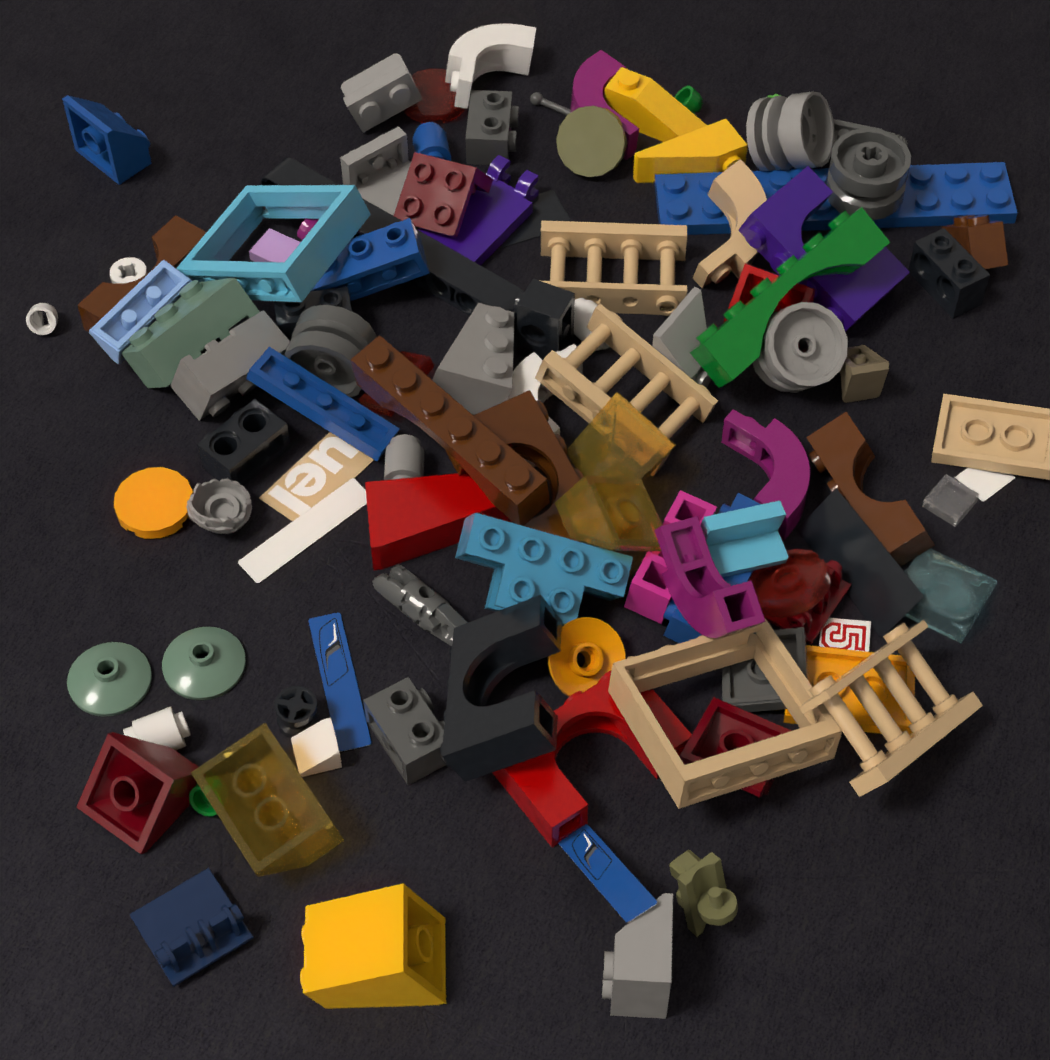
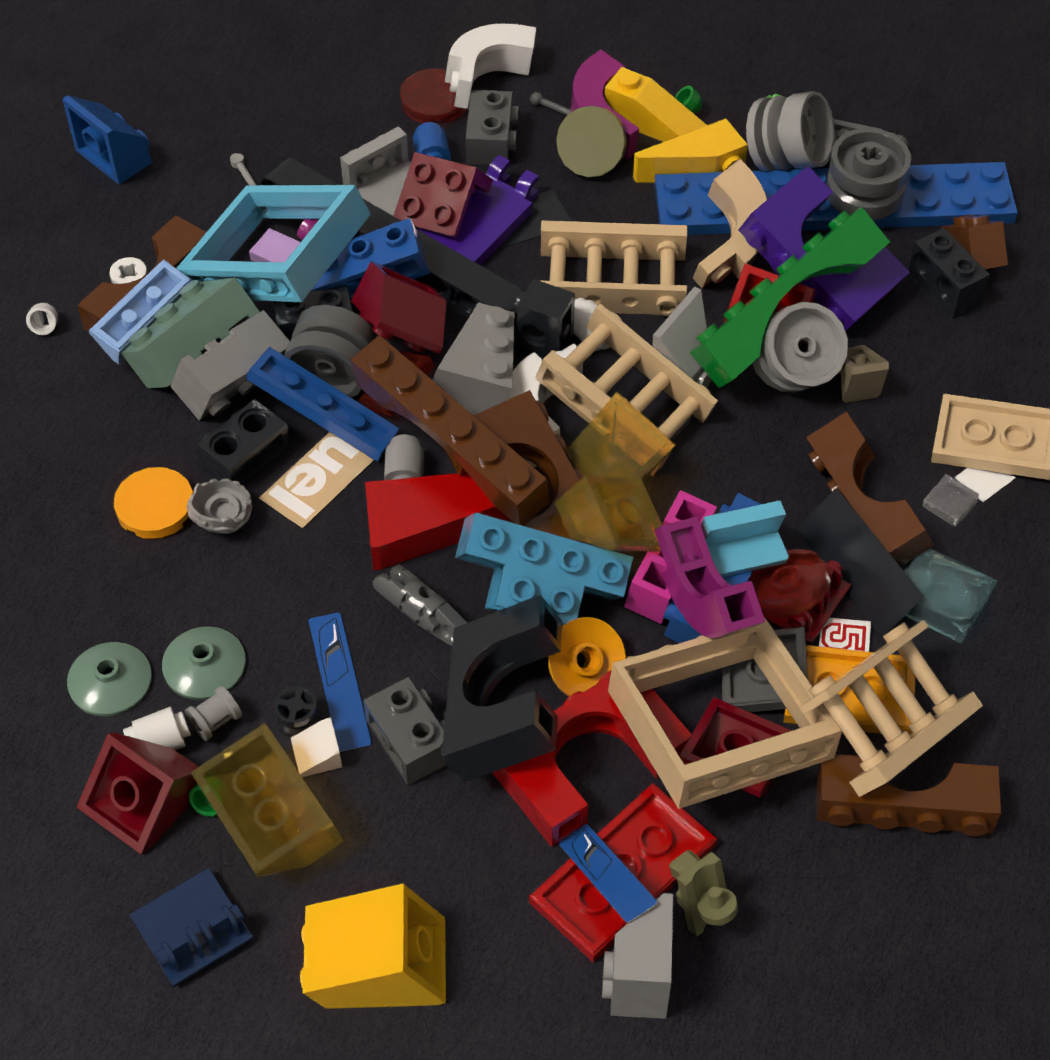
(213, 713): none -> light grey bush
(237, 161): none -> light grey hinge
(304, 531): white sticker -> none
(380, 92): light grey bracket -> none
(401, 308): none -> dark red slope
(646, 841): none -> red tile
(780, 456): magenta arch -> none
(962, 802): none -> reddish brown arch

